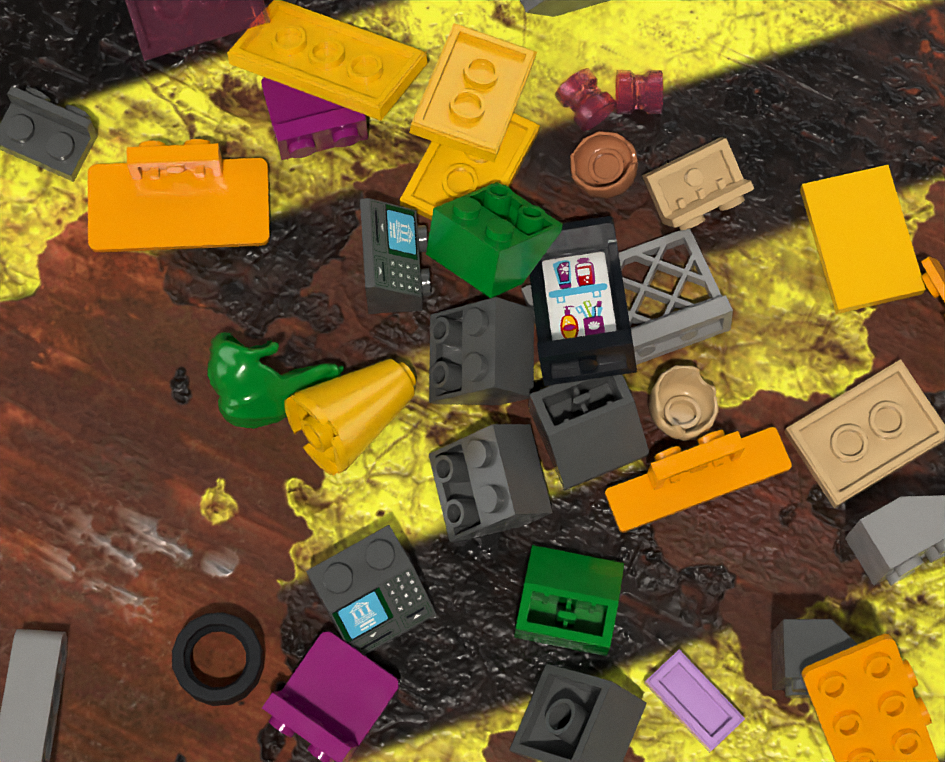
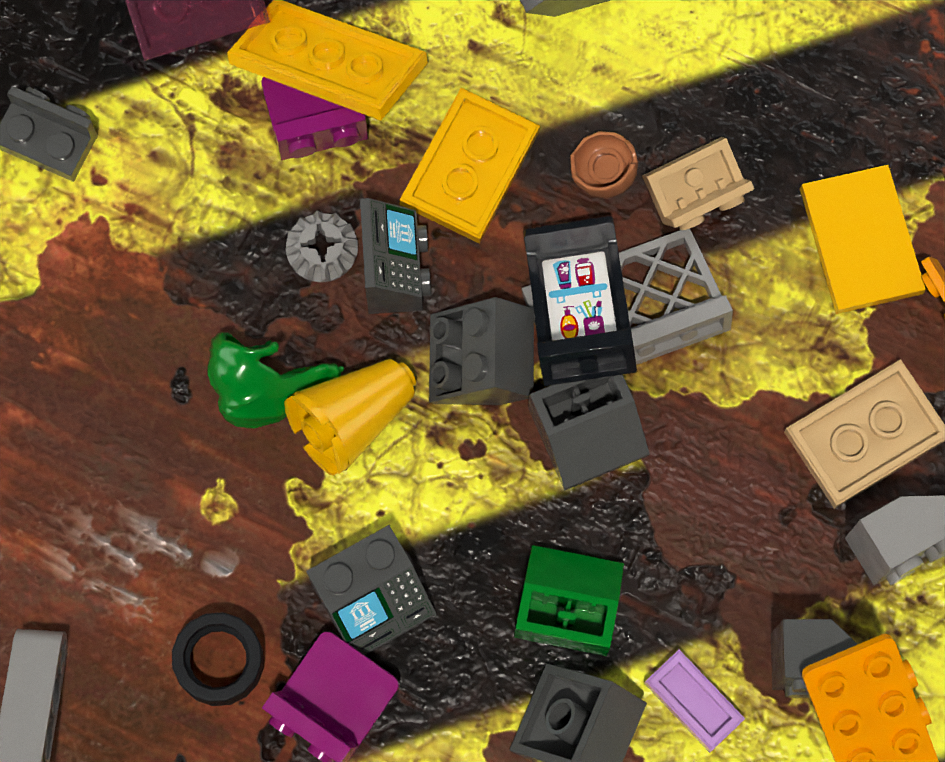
(178, 199): light orange bracket -> none
(338, 258): none -> light grey gear
(473, 92): yellow tile -> none
(490, 482): dark grey slope -> none
(491, 238): green slope -> none
(585, 99): clear pink wheel -> none
(639, 92): clear pink wheel -> none
(683, 403): tan hair -> none
(697, 476): light orange bracket -> none

